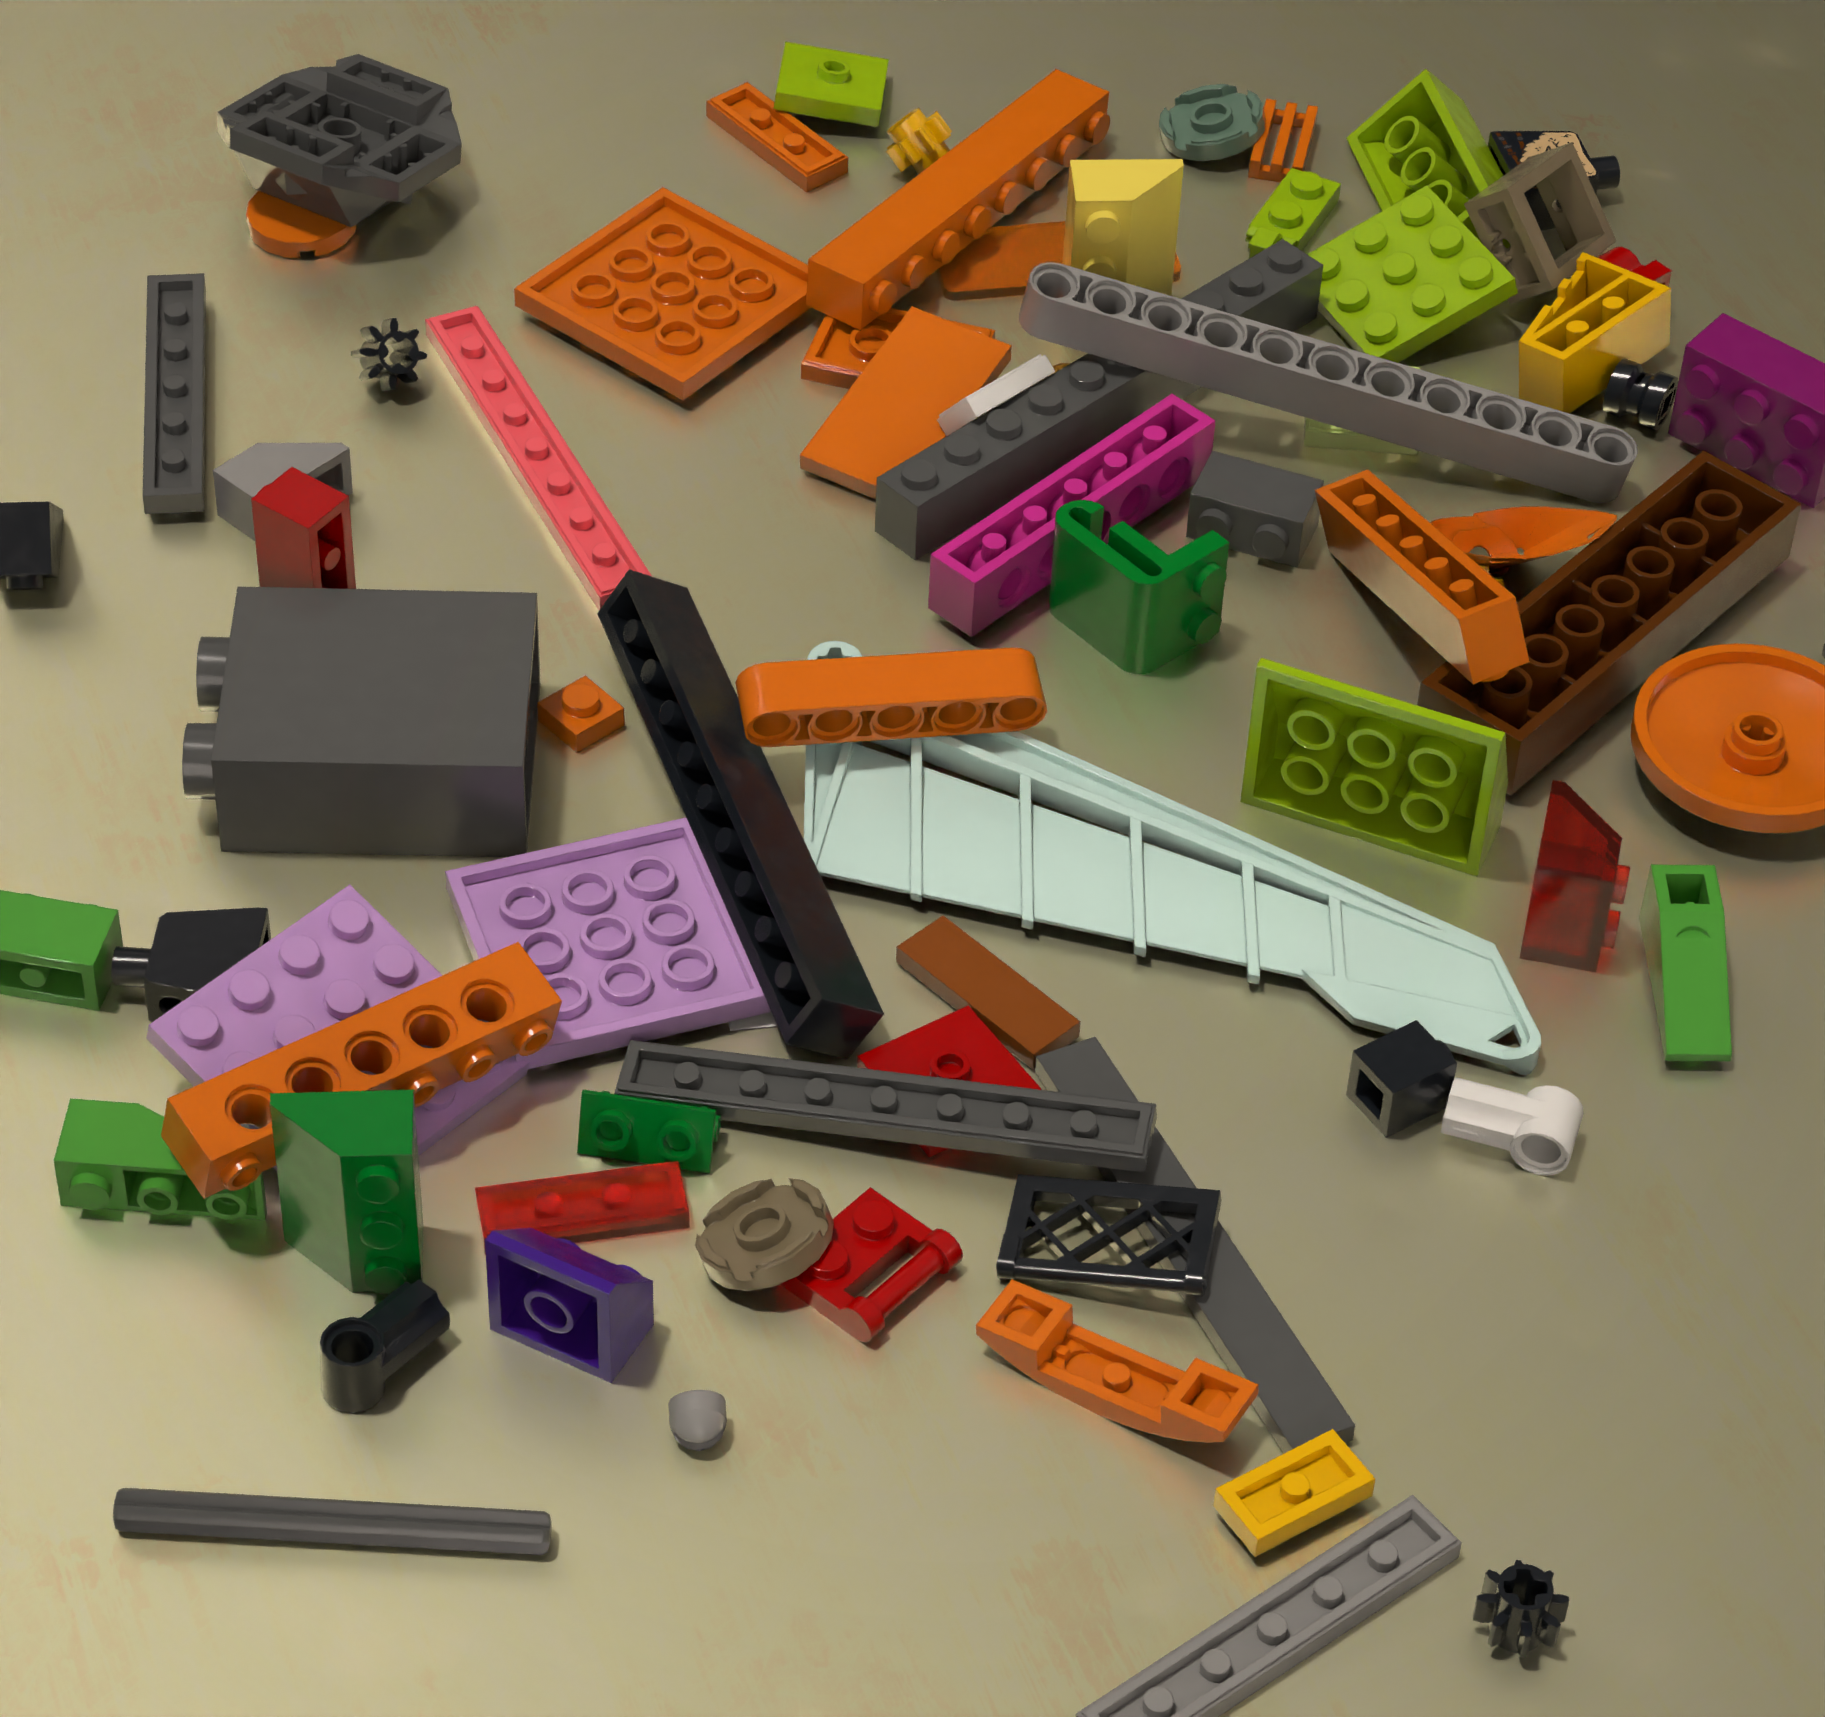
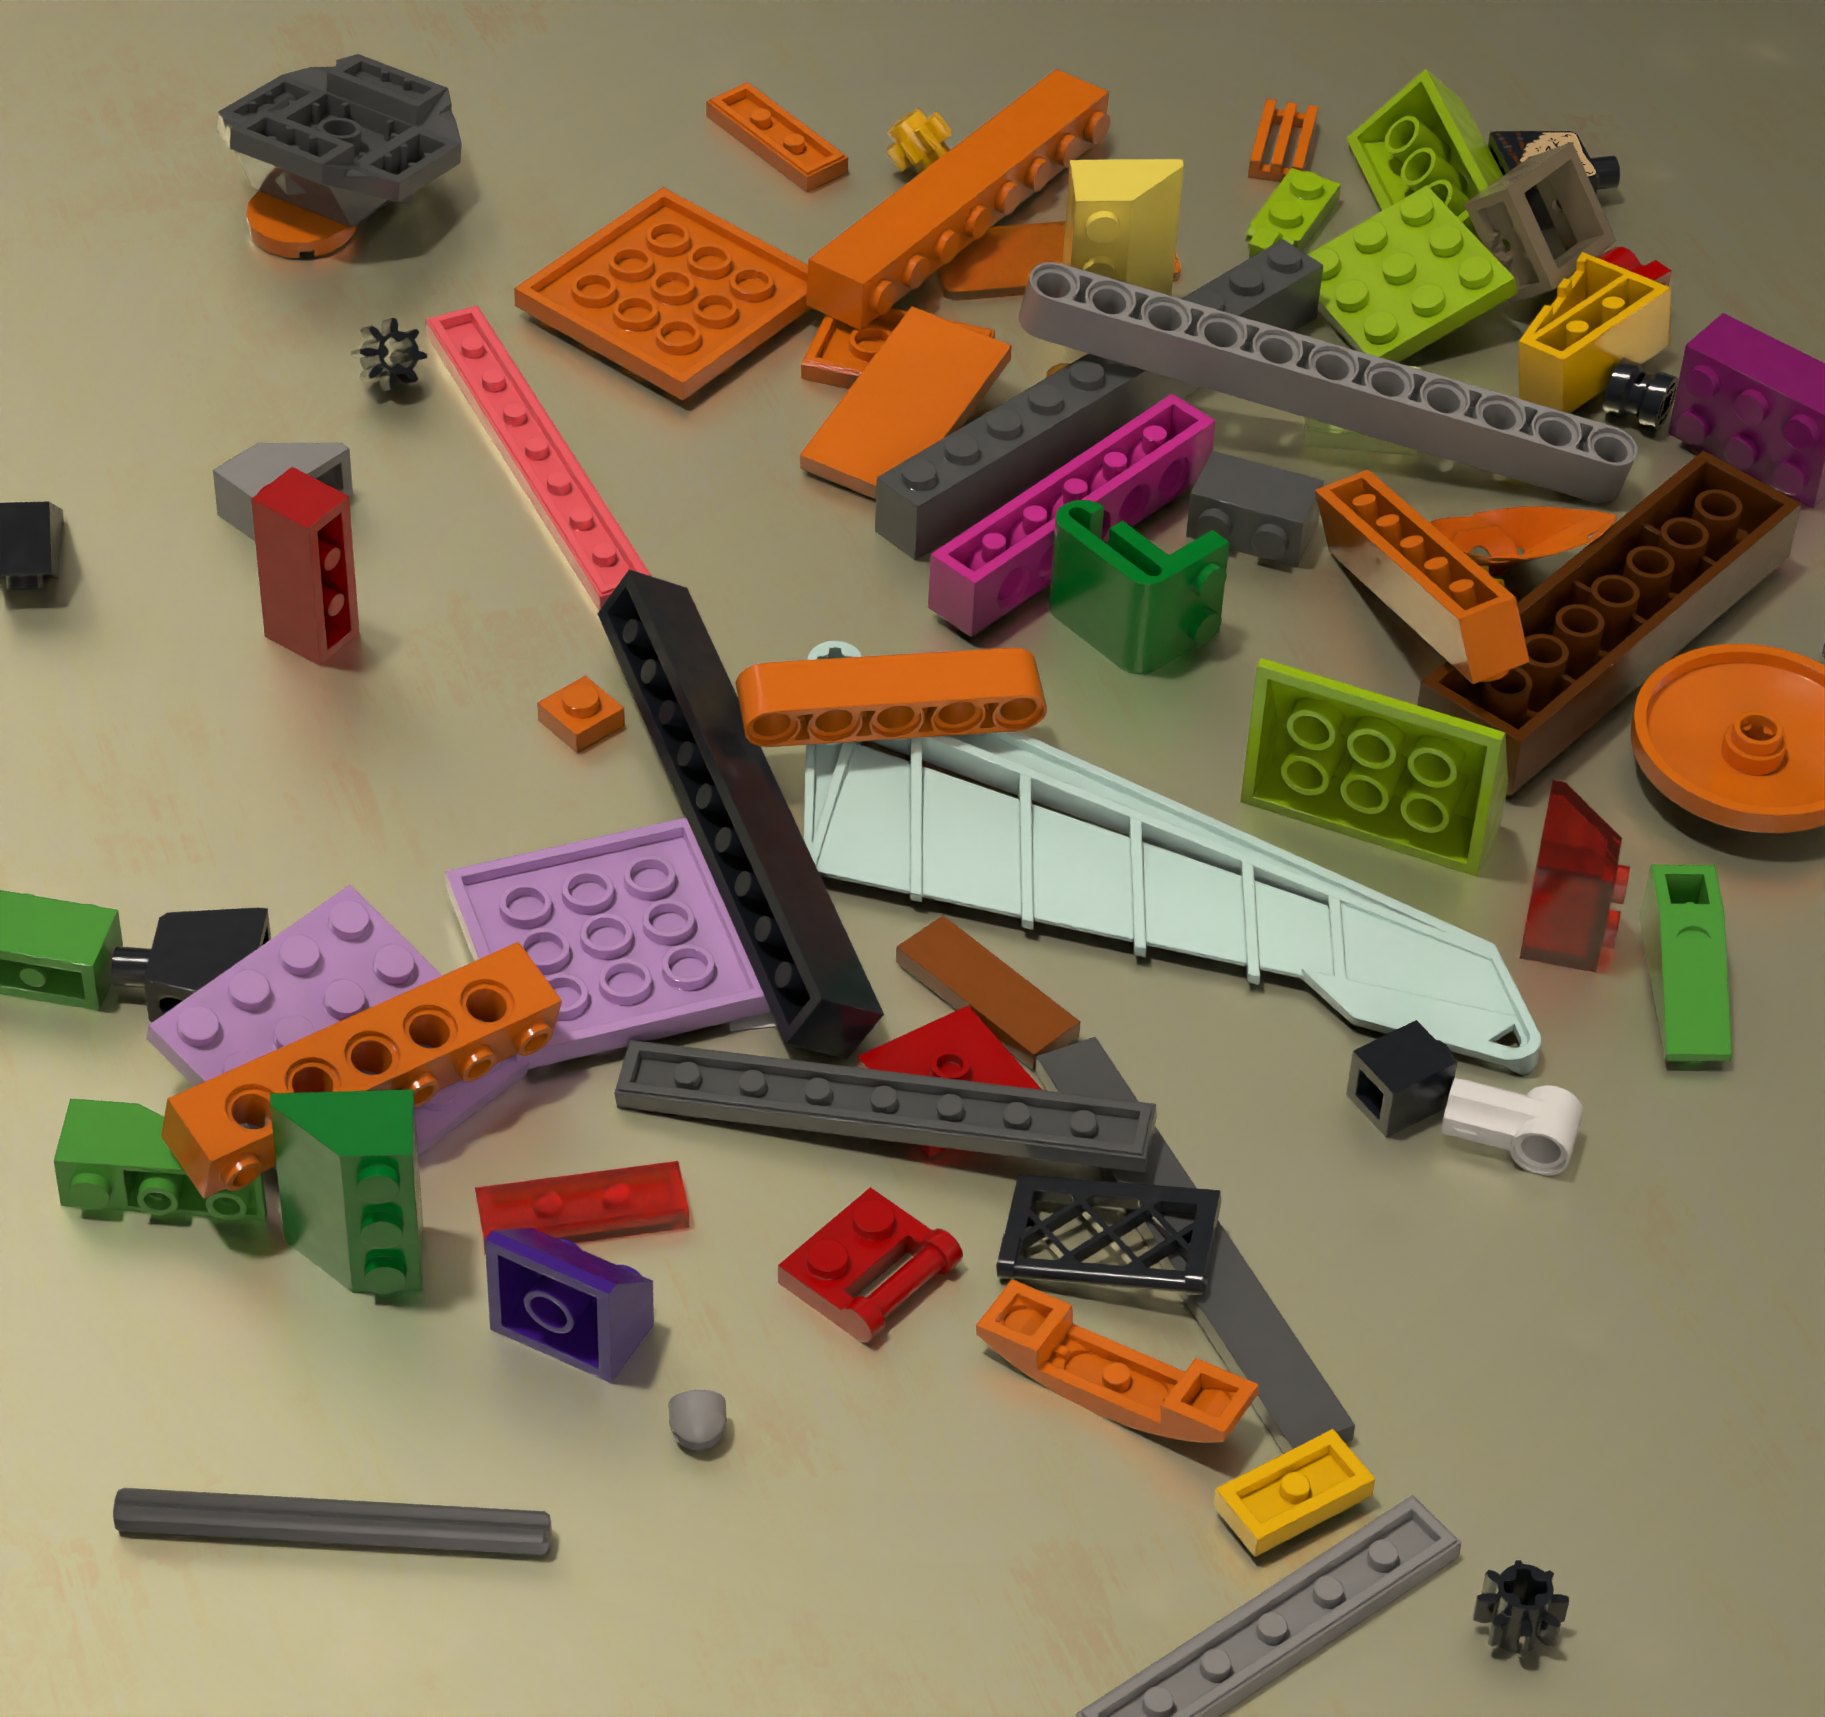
(174, 394): dark grey plate -> none
(369, 722): dark grey brick -> none
(369, 1349): black piece -> none
(647, 1130): green hinge -> none
(764, 1234): dark tan tile -> none
(831, 84): lime plate -> none
(995, 394): white tile -> none
(1212, 123): sand green tile -> none

